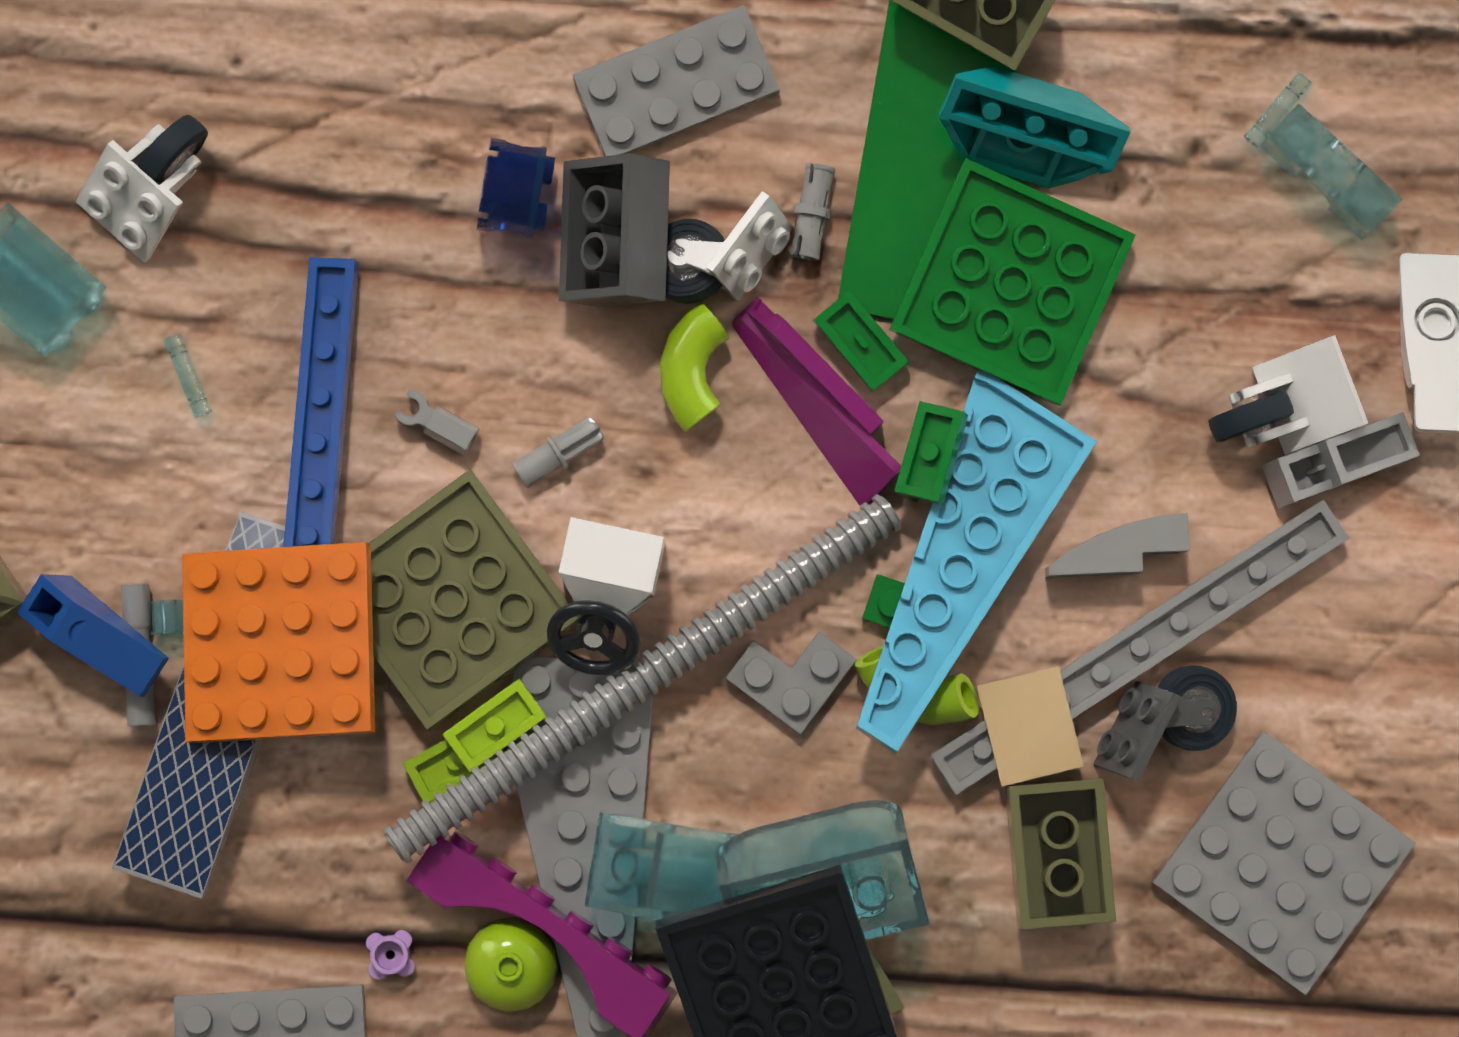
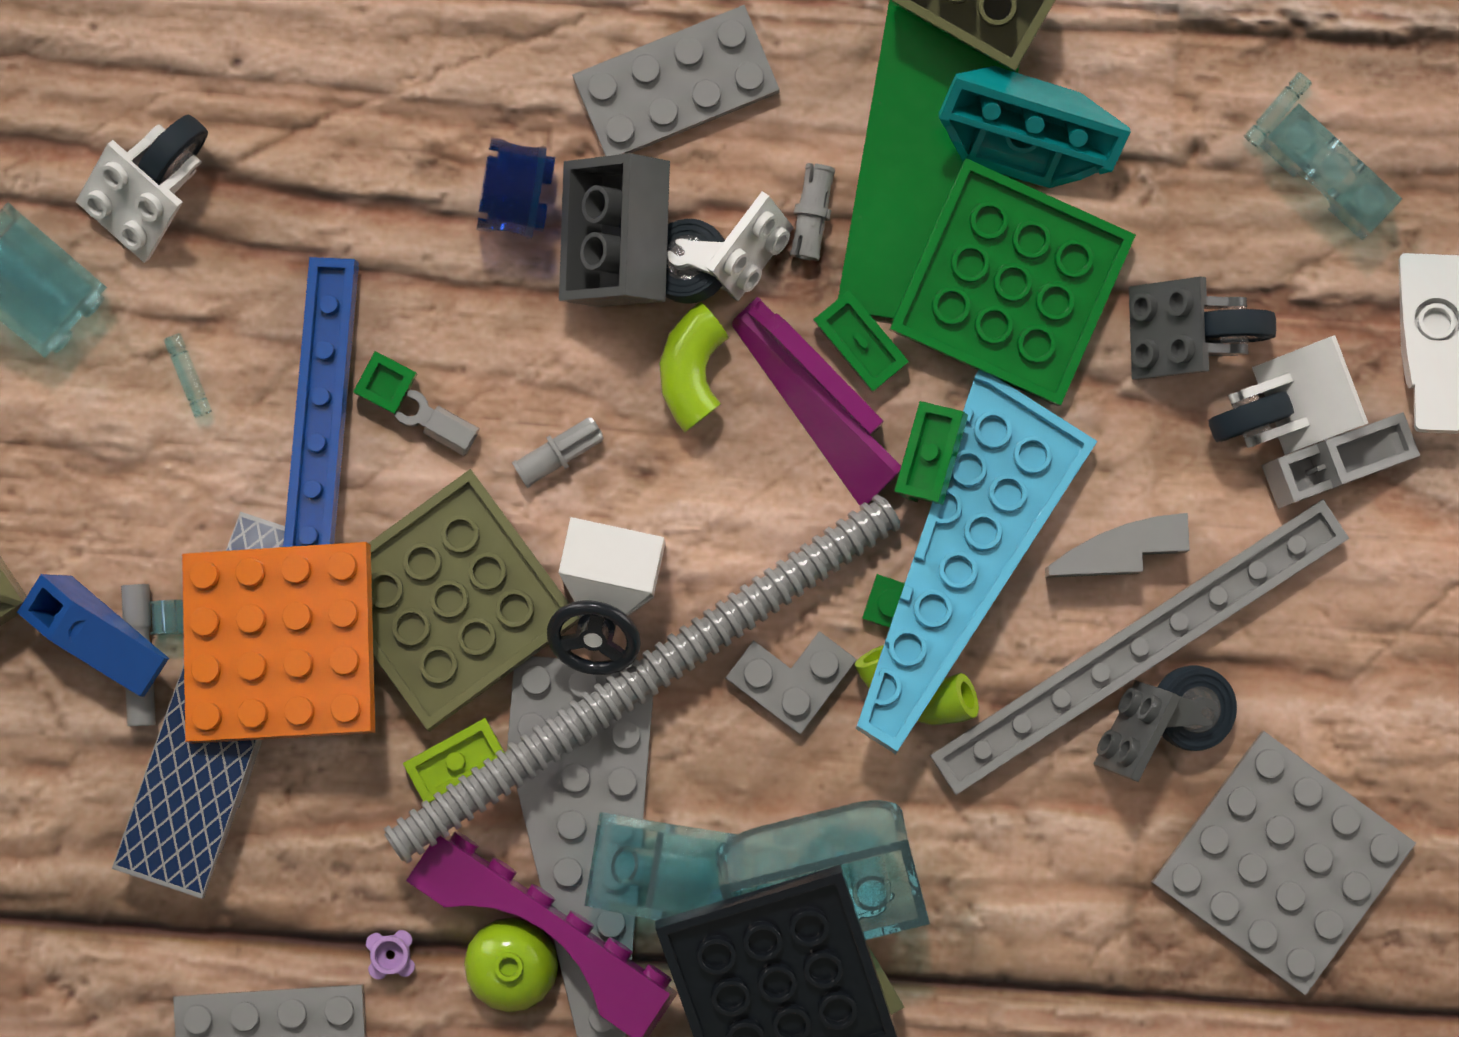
(385, 382): none -> green plate
(494, 725): lime plate -> none
(1030, 726): tan sticker -> none
(1060, 854): olive brick -> none
(1177, 337): none -> dark grey plate

